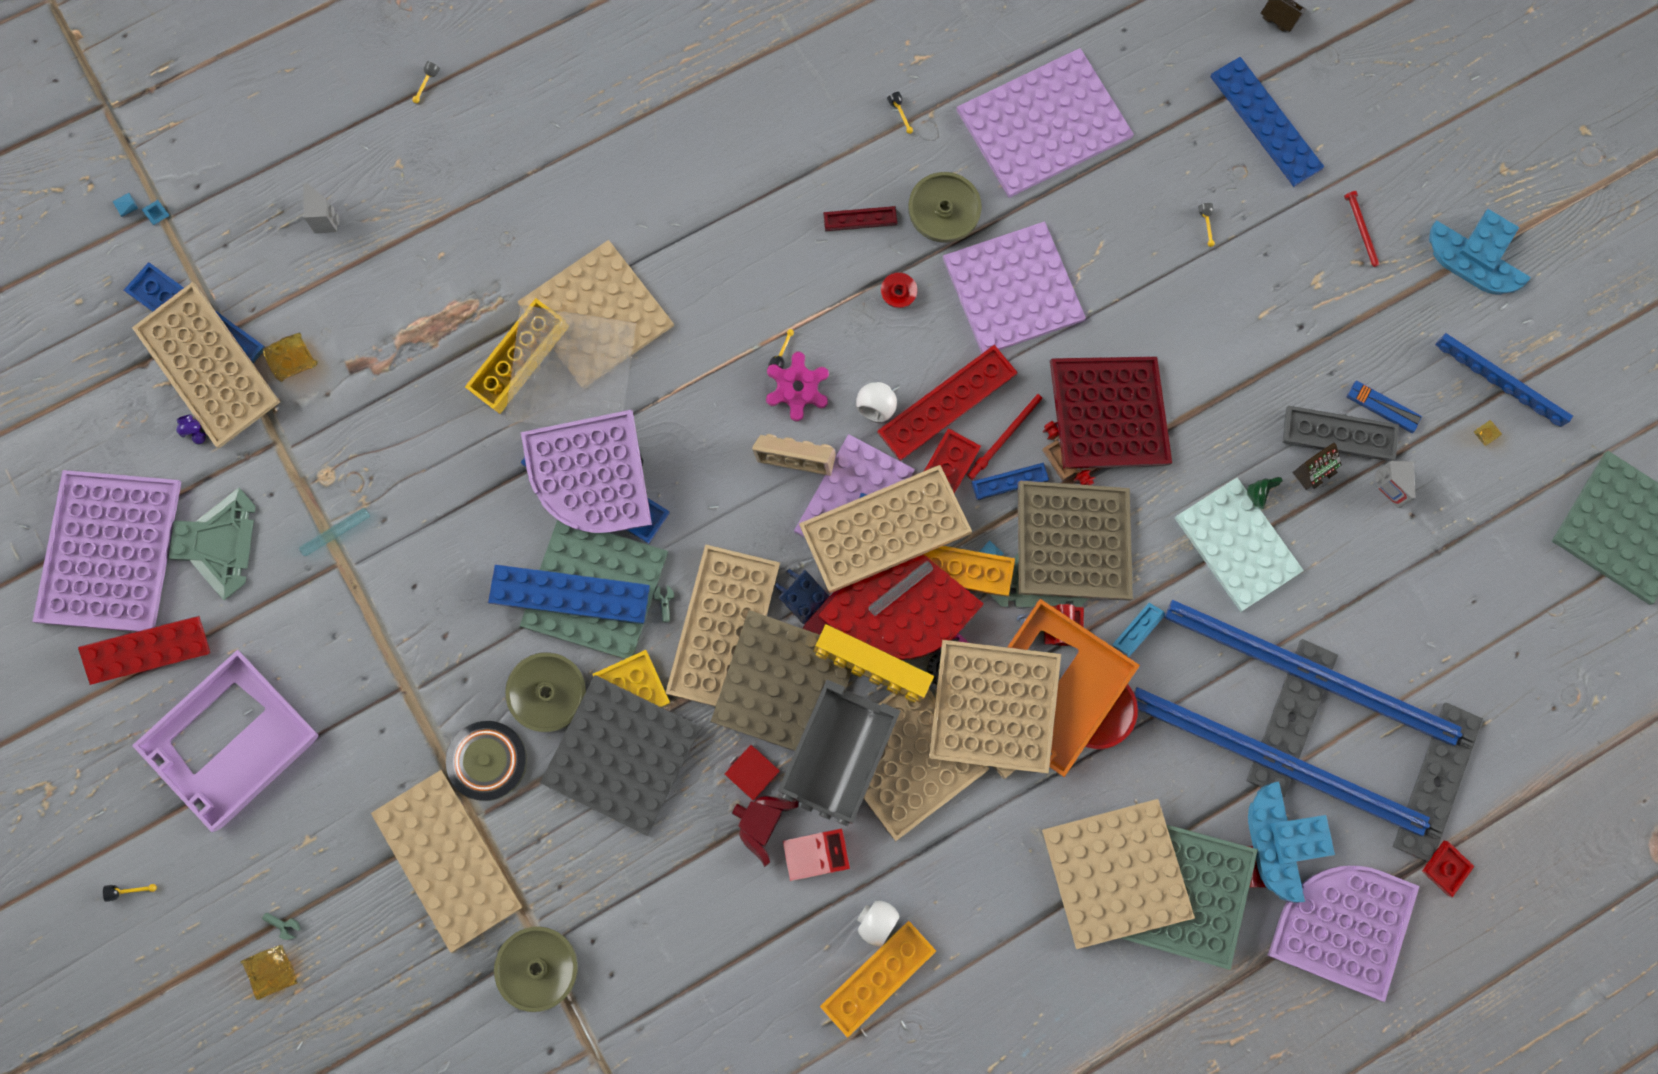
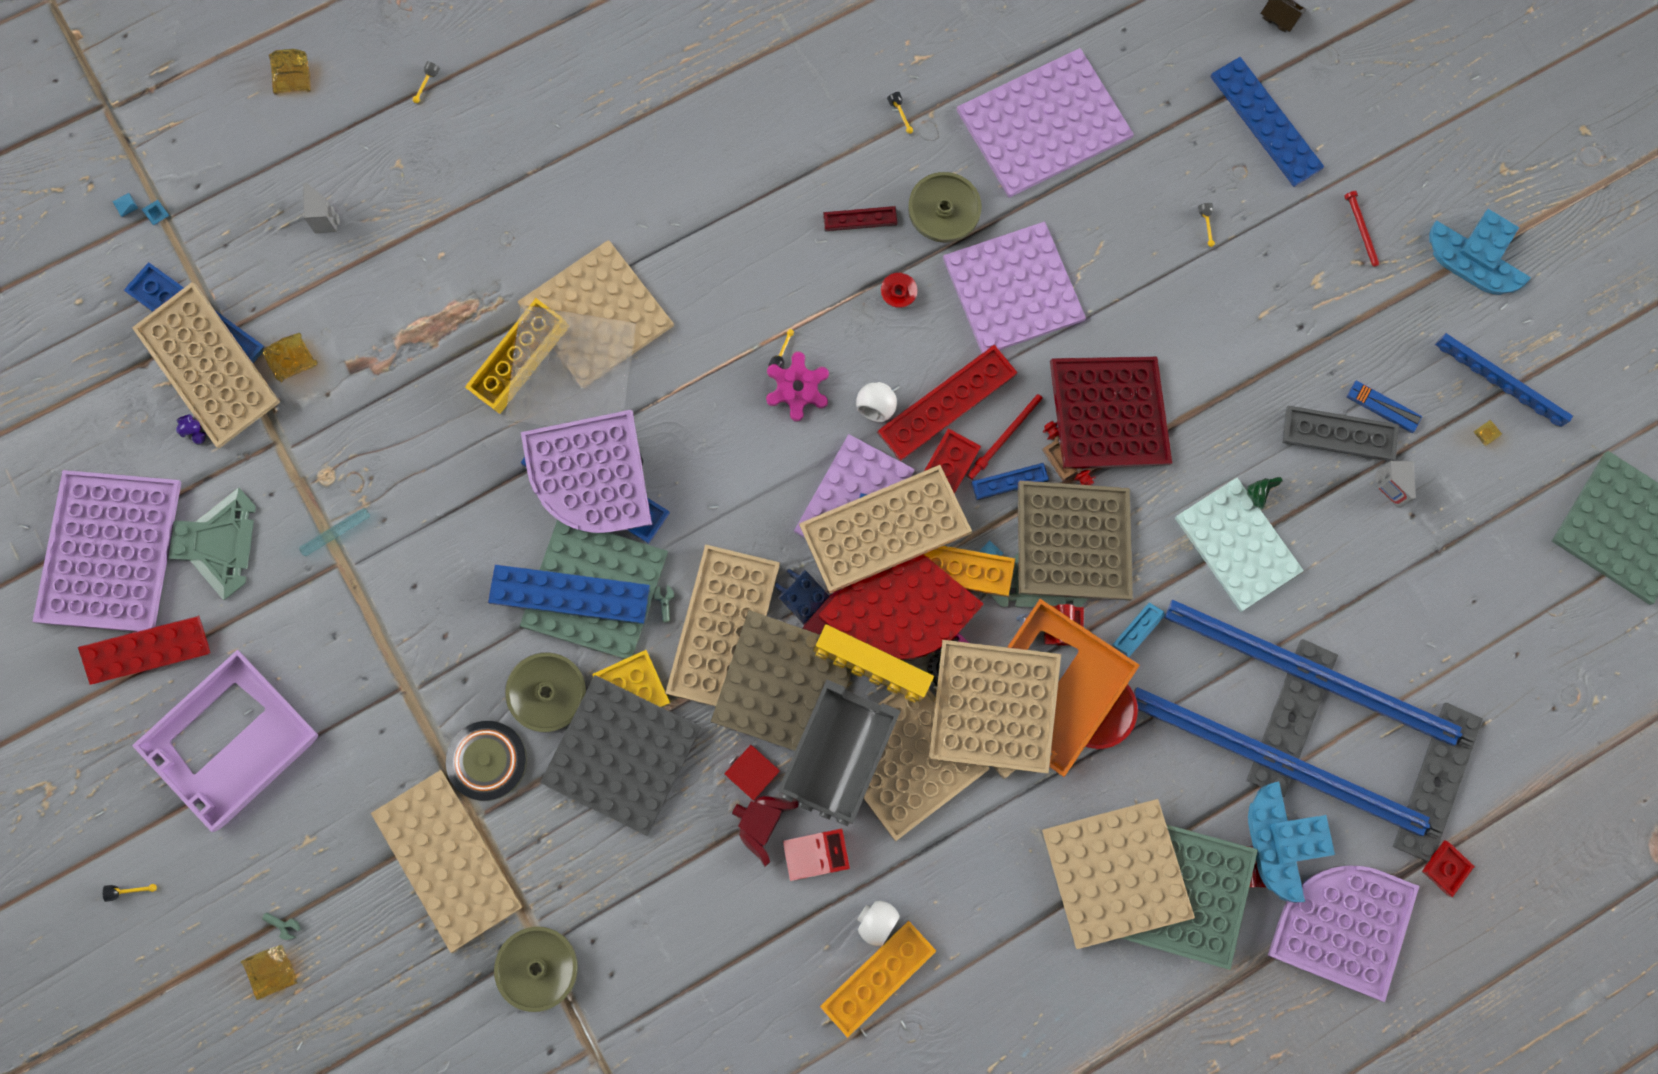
(289, 71): none -> clear yellow slope
(794, 454): tan slope -> none
(900, 588): clear light blue axle -> none
(1318, 467): dark brown slope -> none

